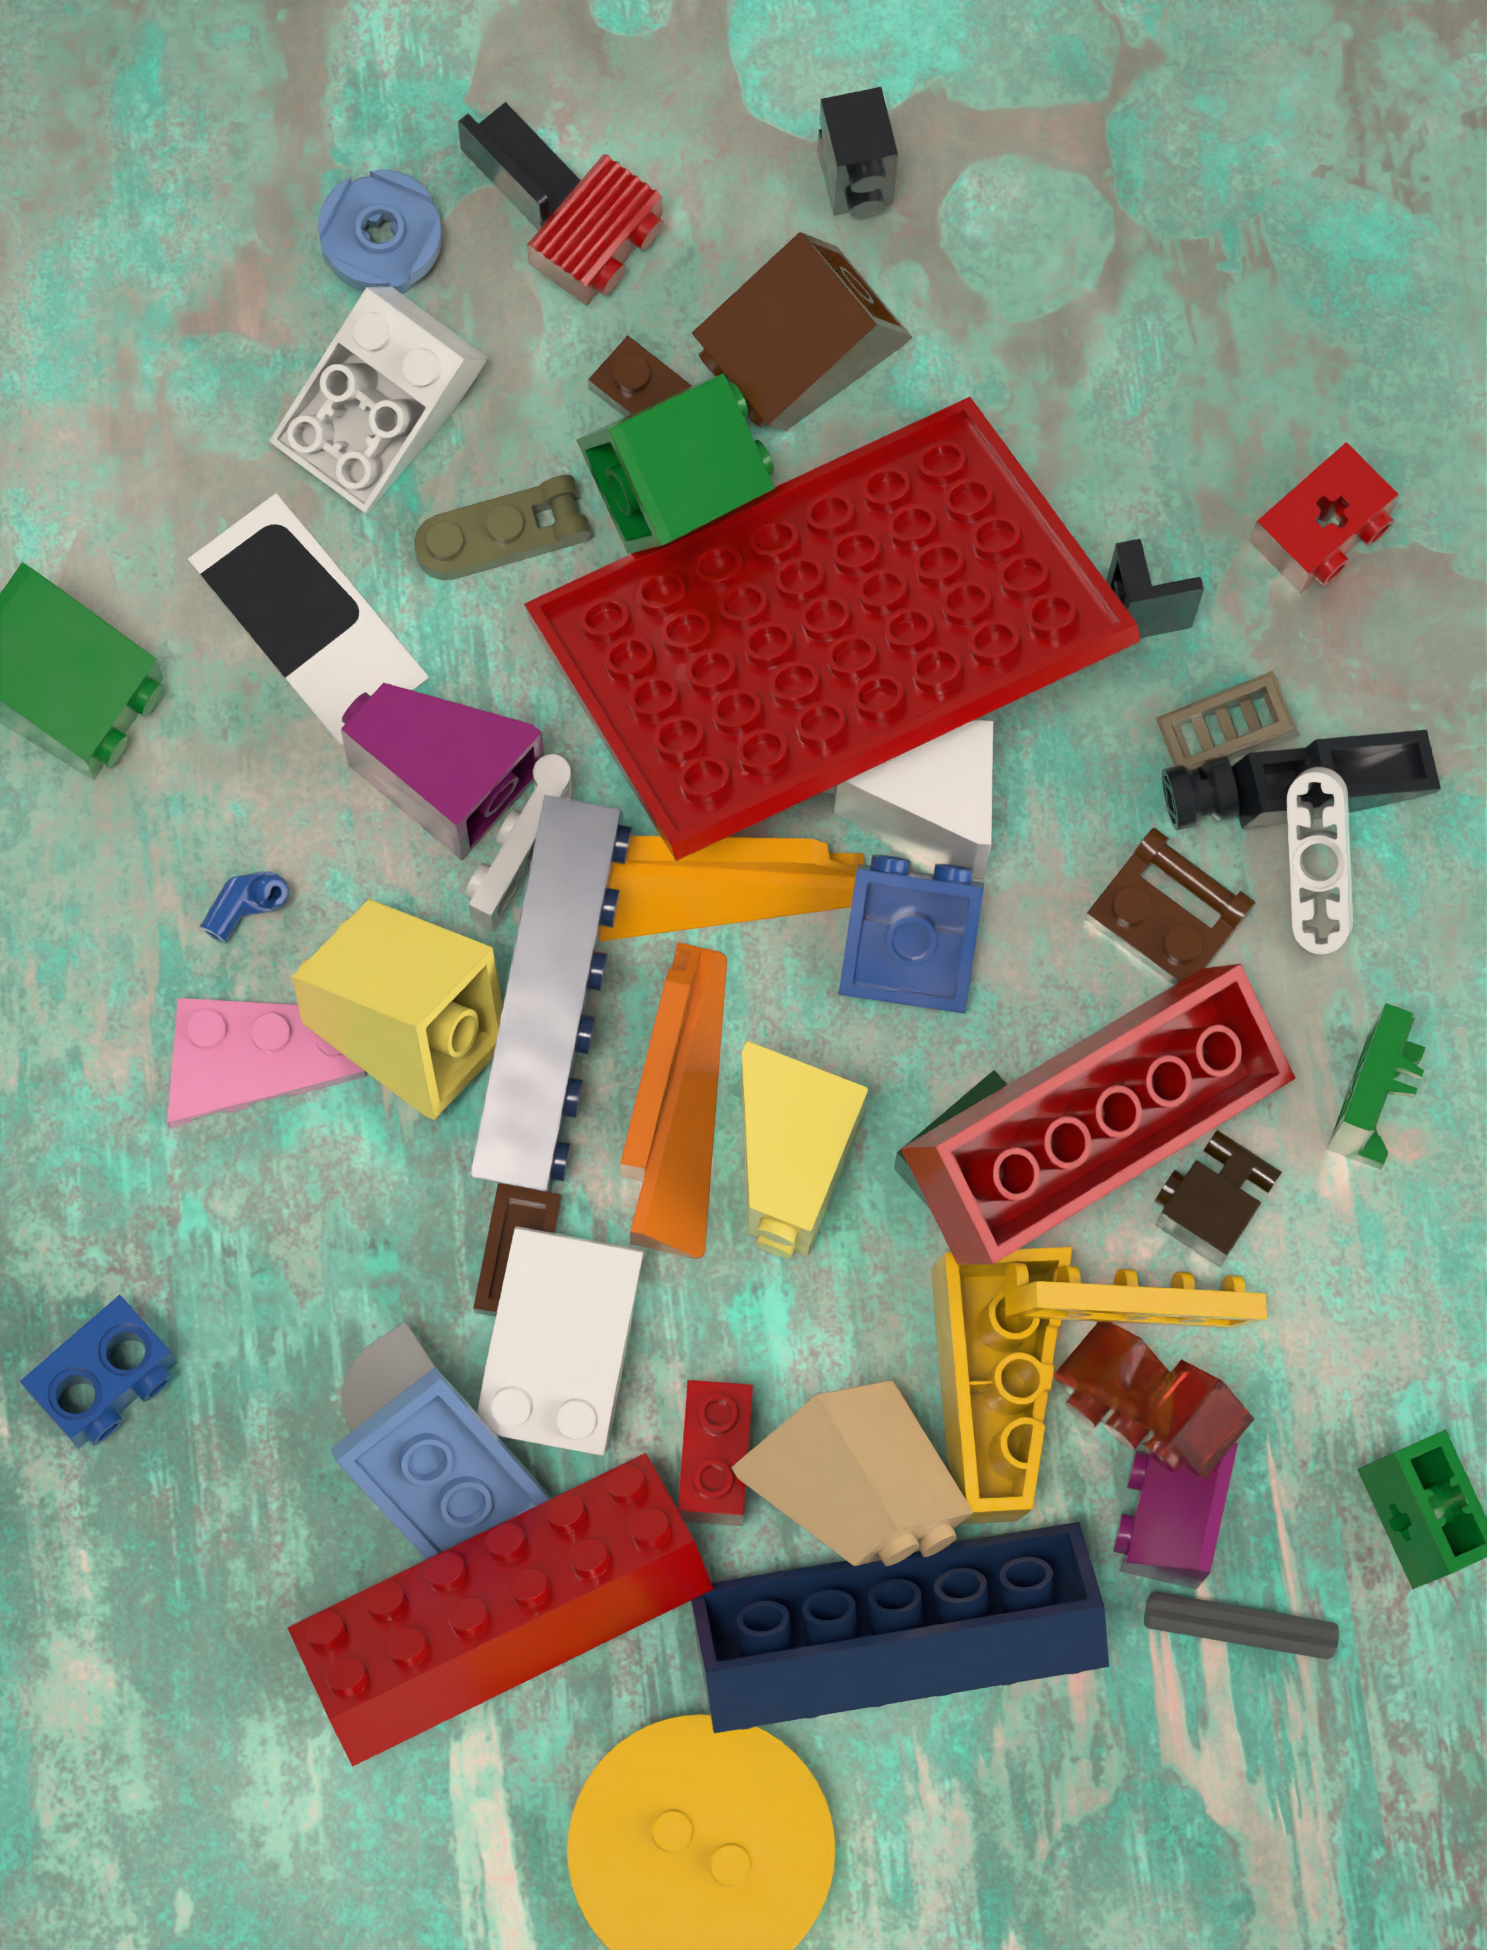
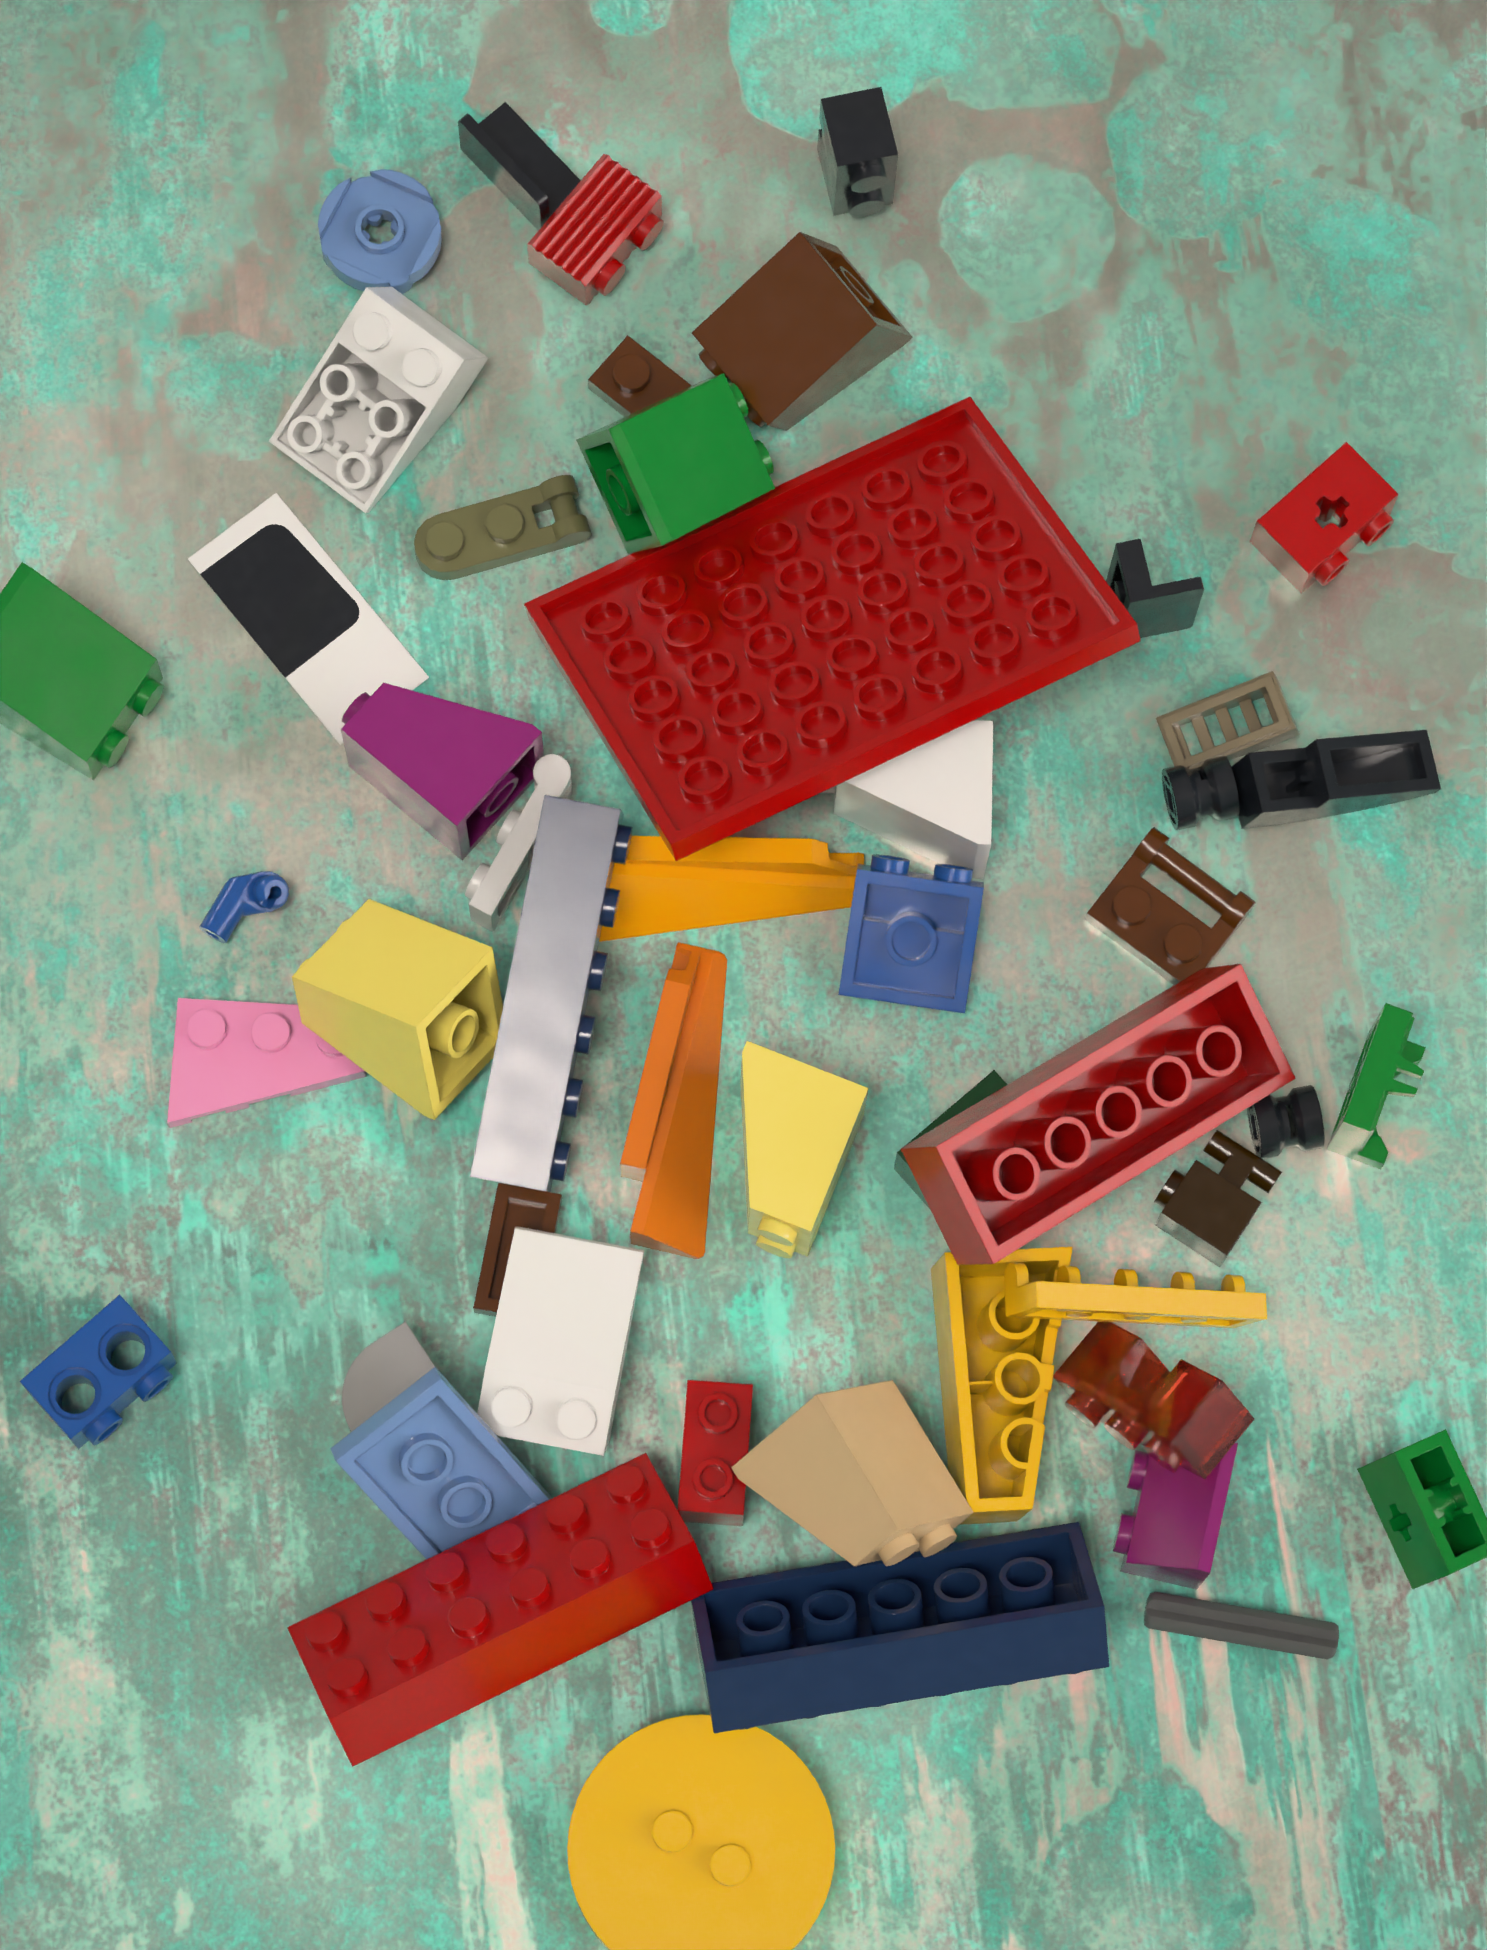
(1280, 1118): none -> black wheel
(1337, 906): white beam -> none

